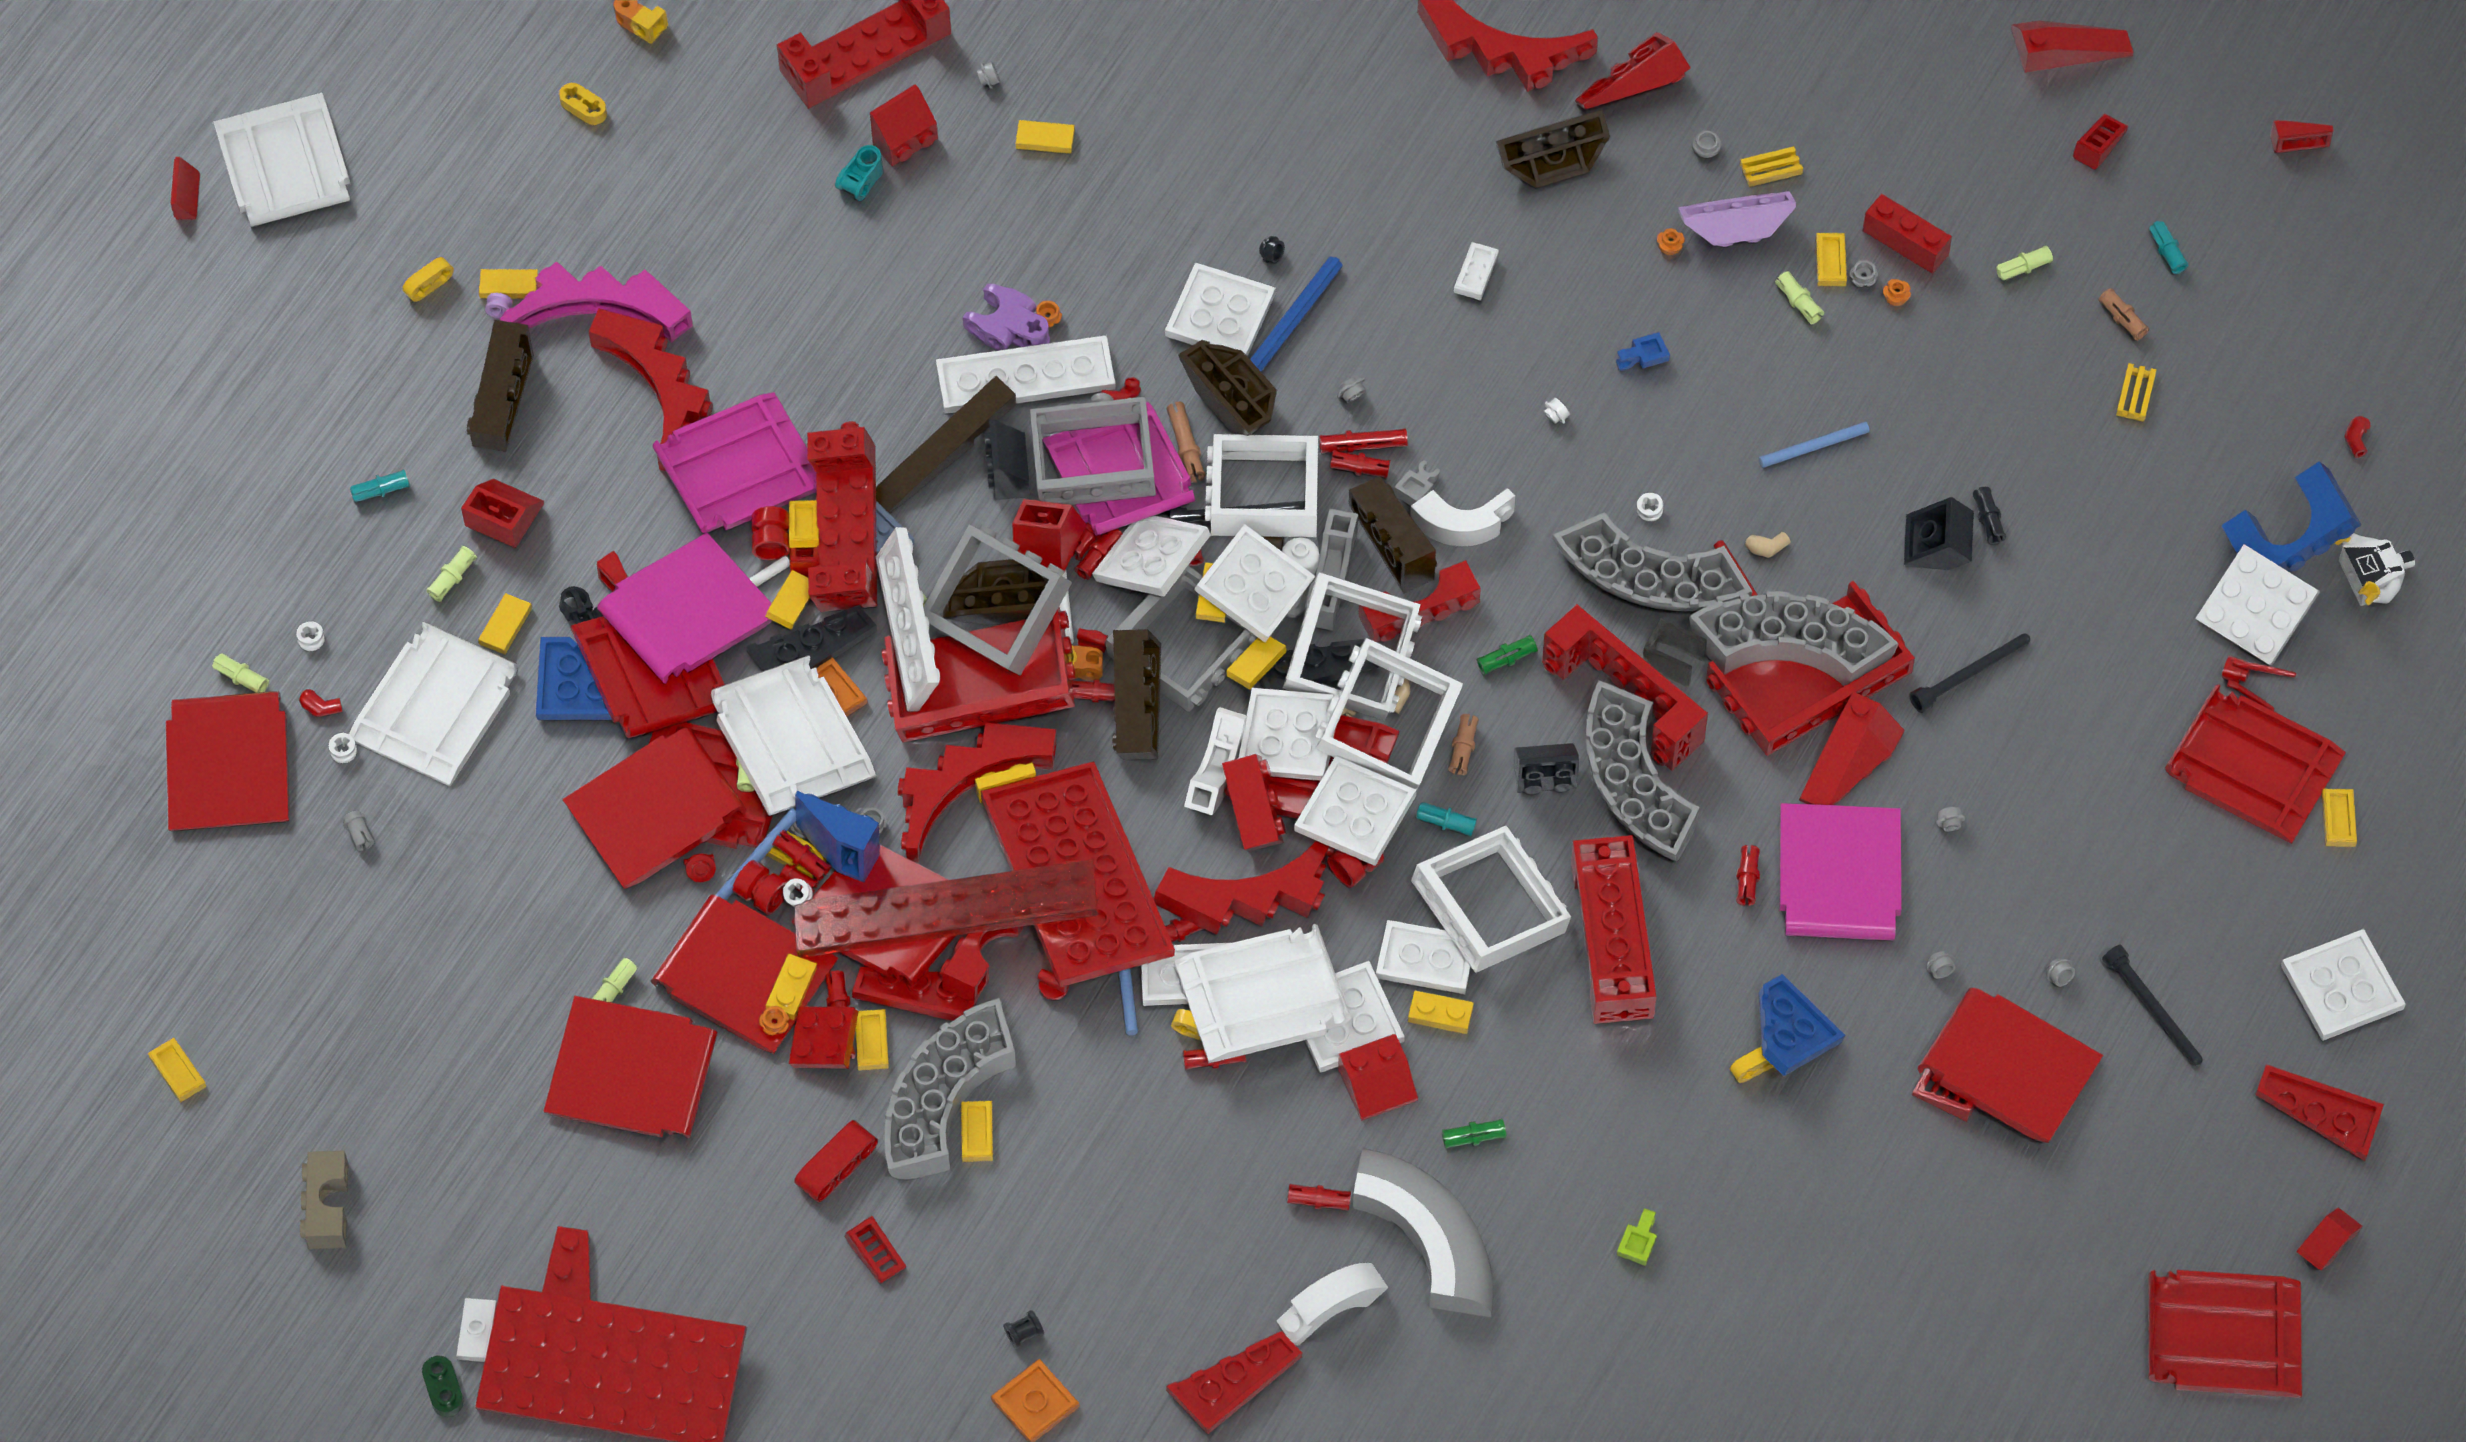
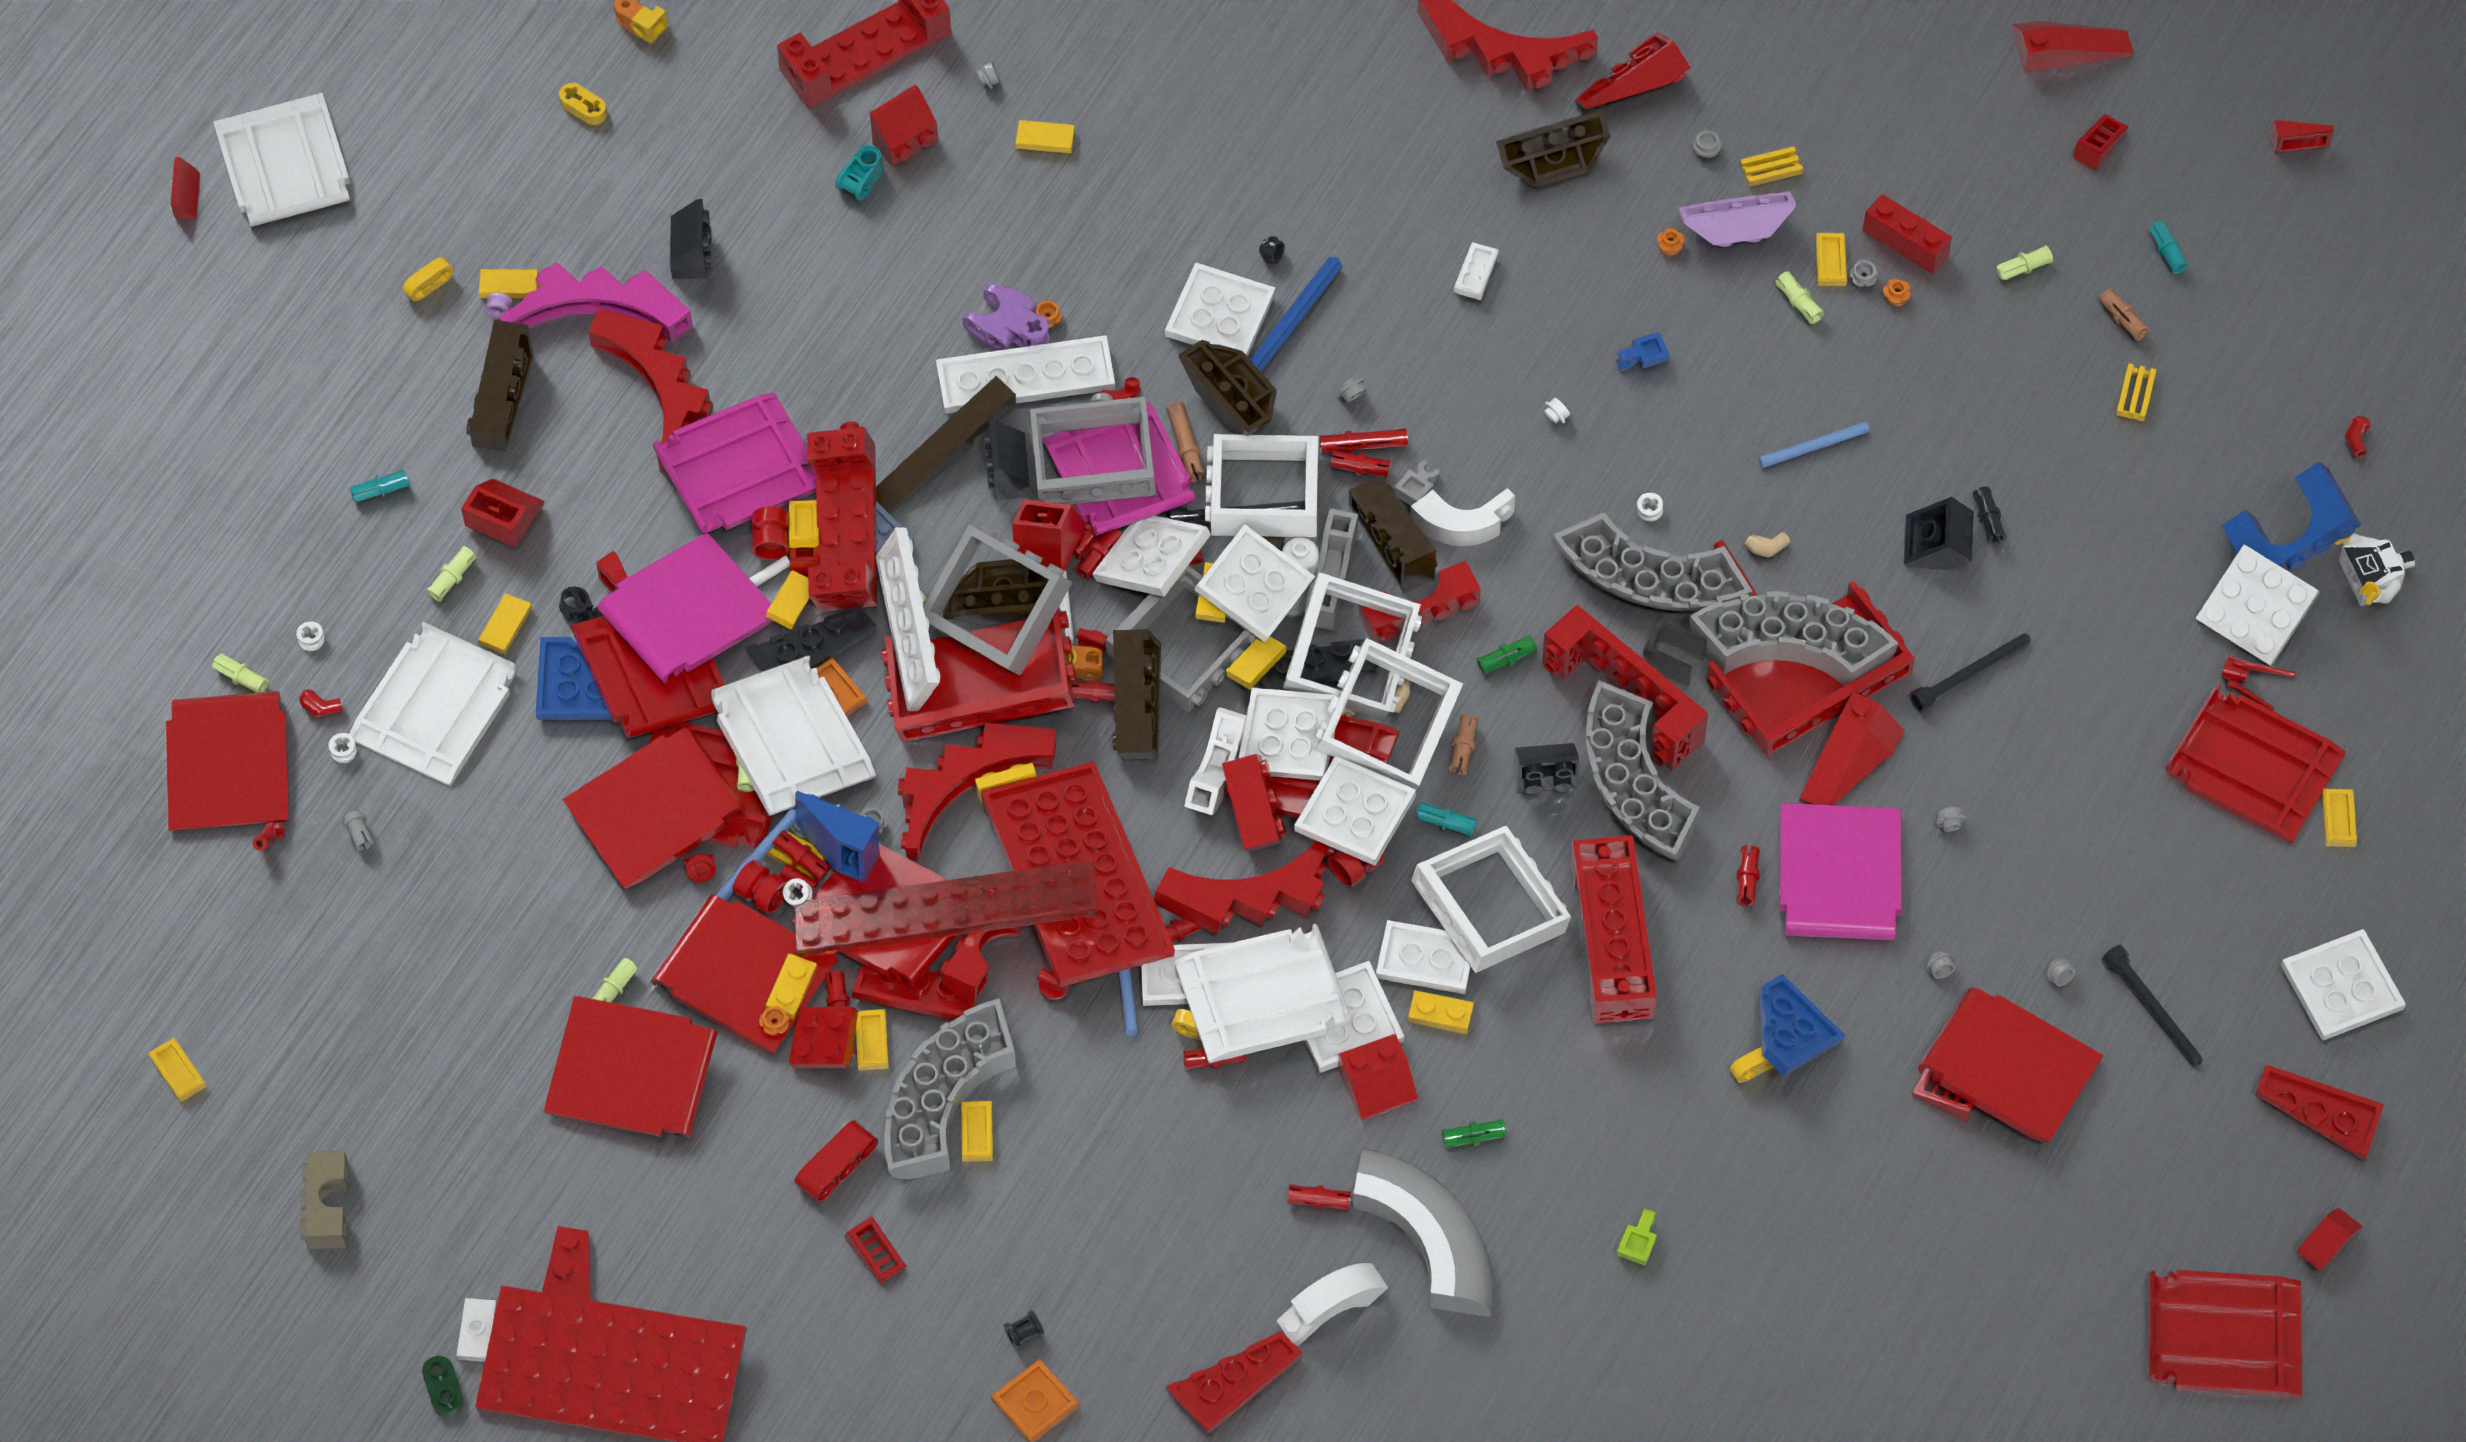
(268, 834): none -> red arm
(690, 242): none -> black slope

